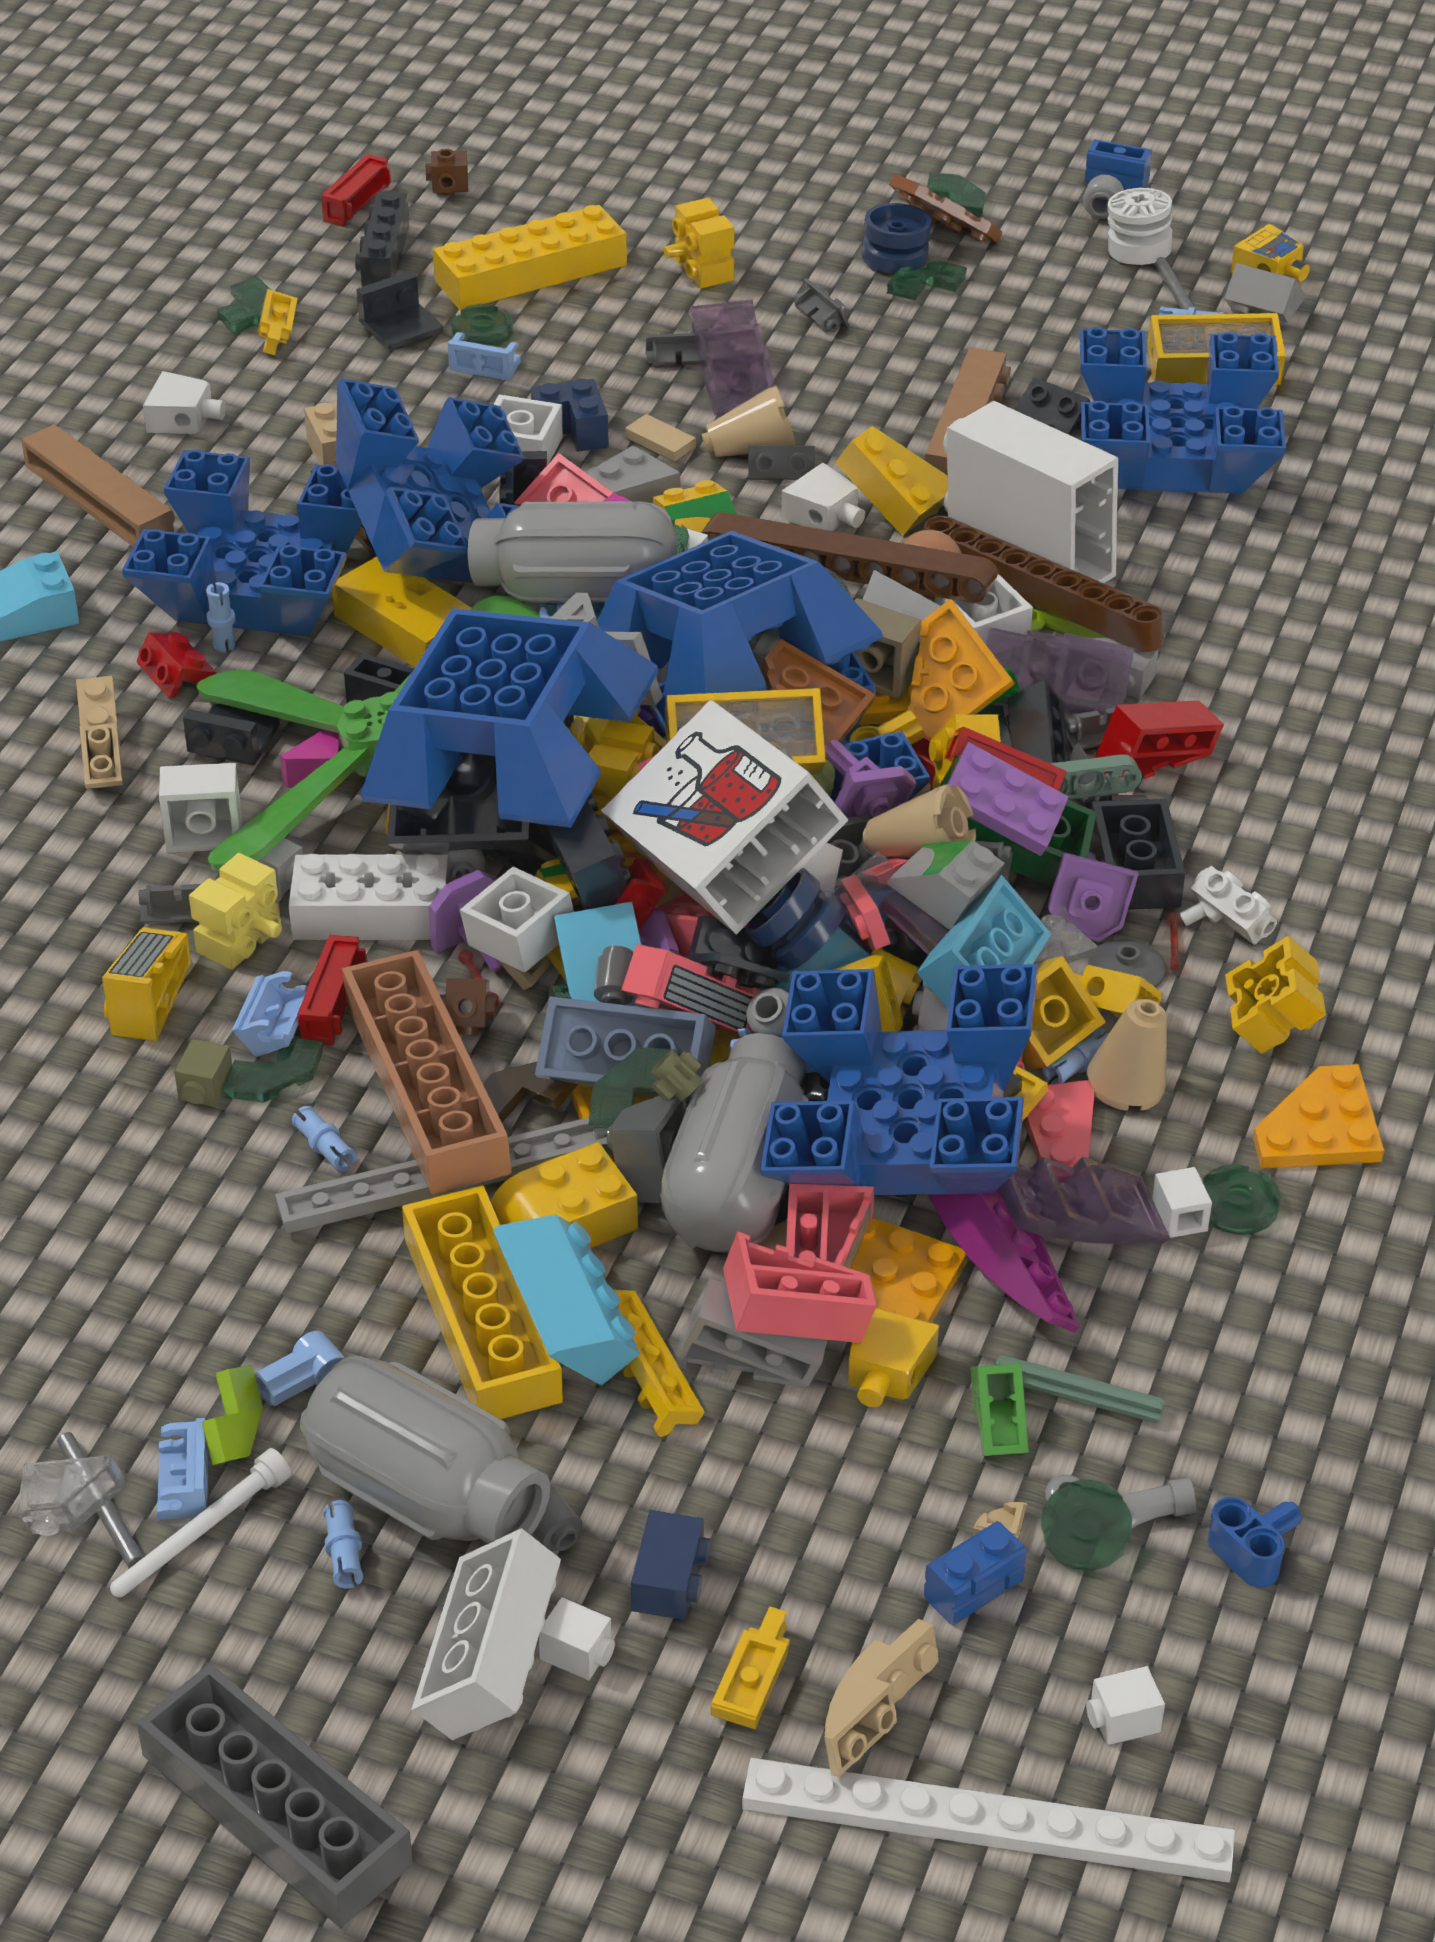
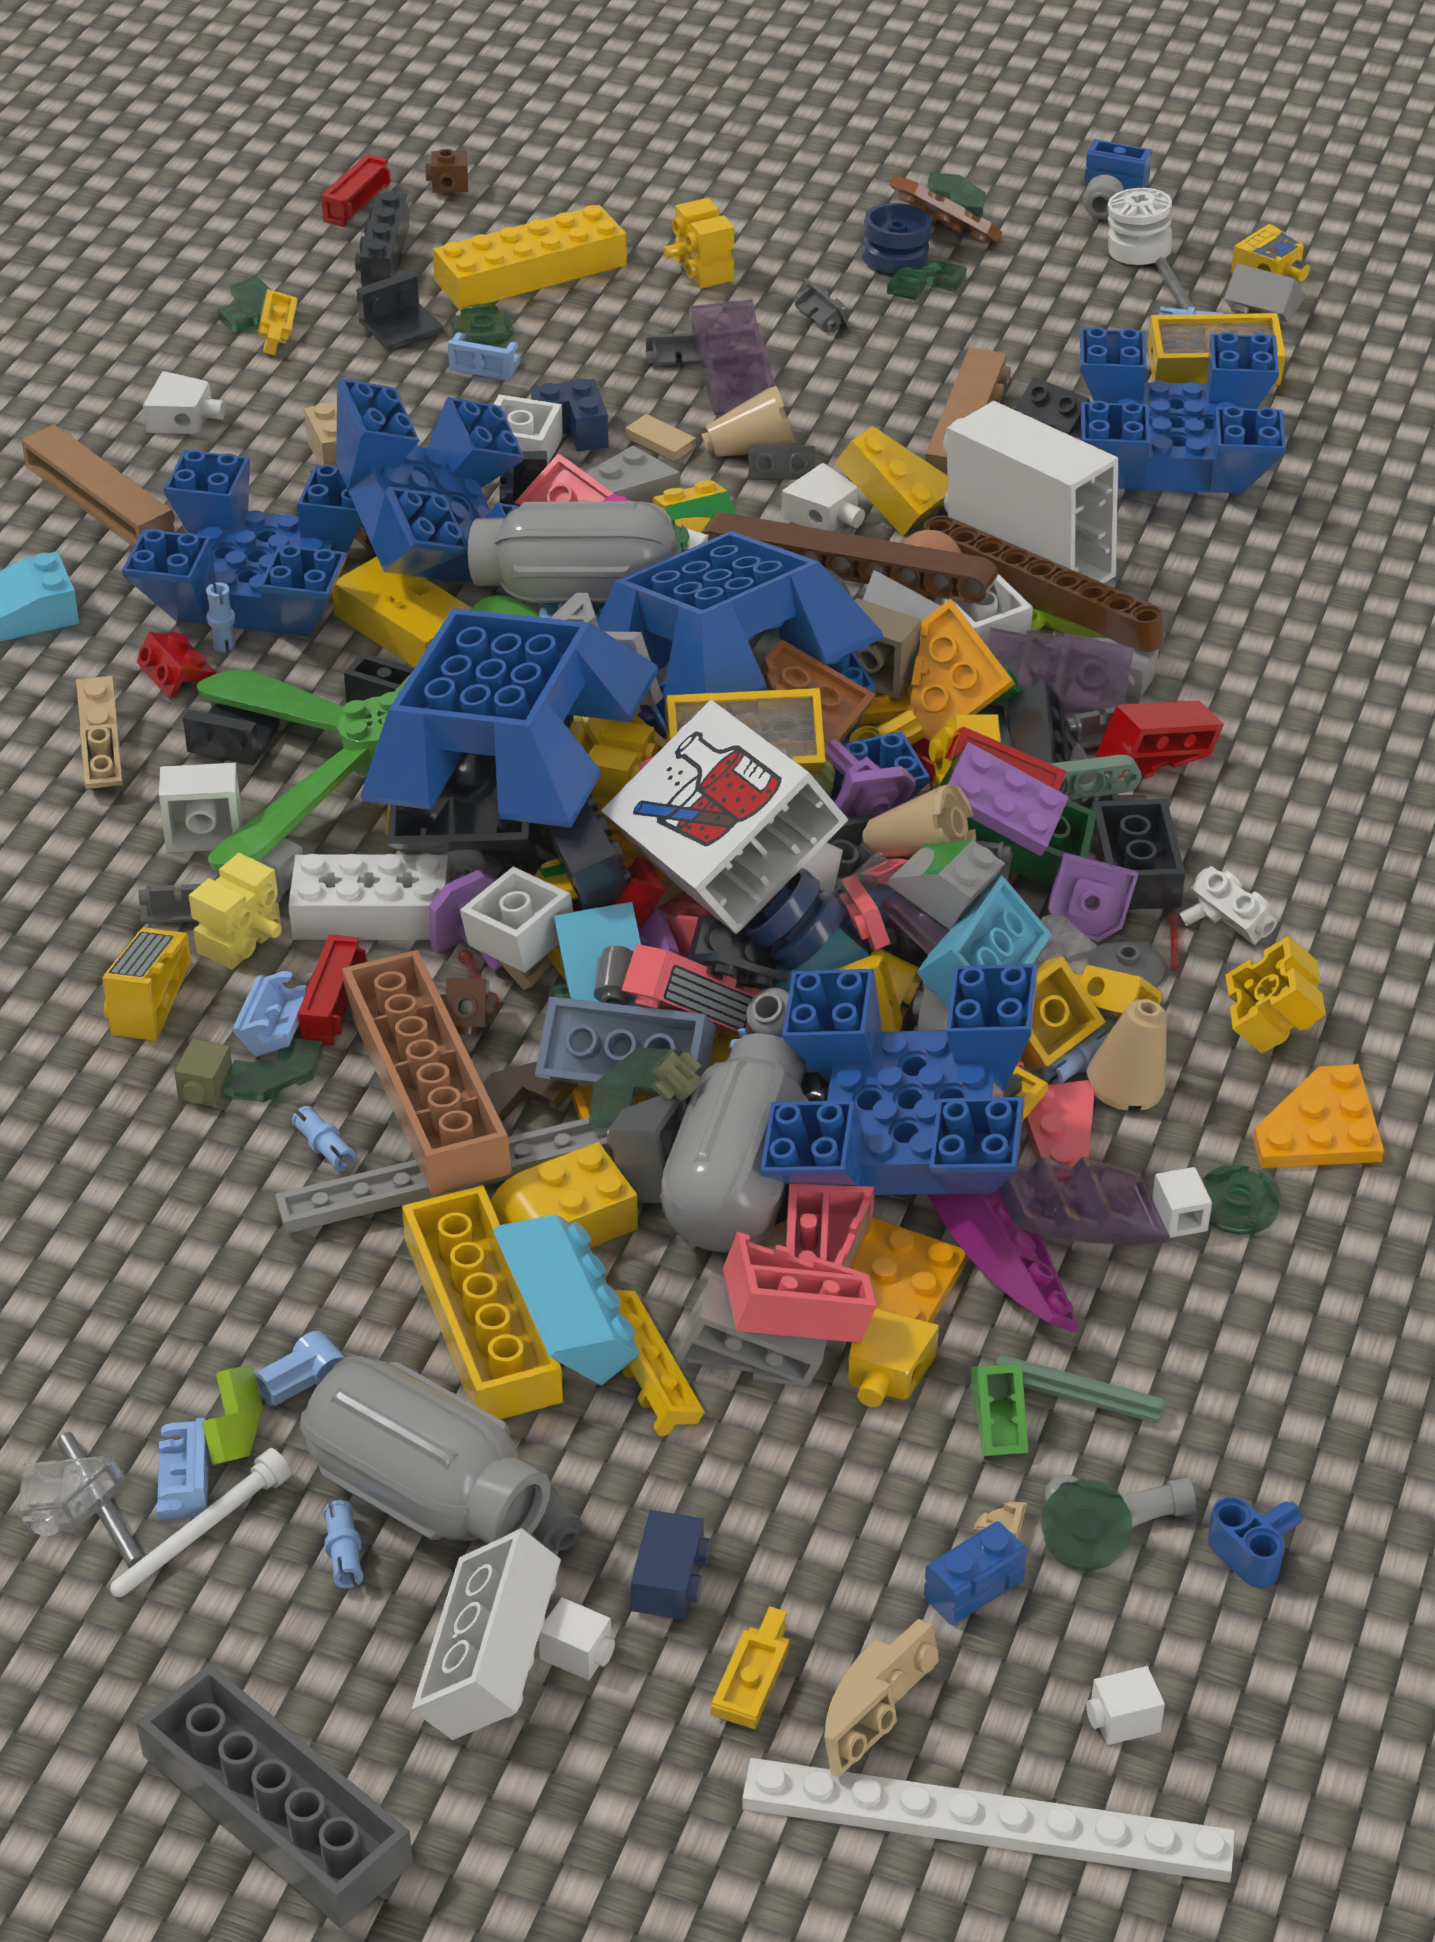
(309, 756): dark pink slope -> none

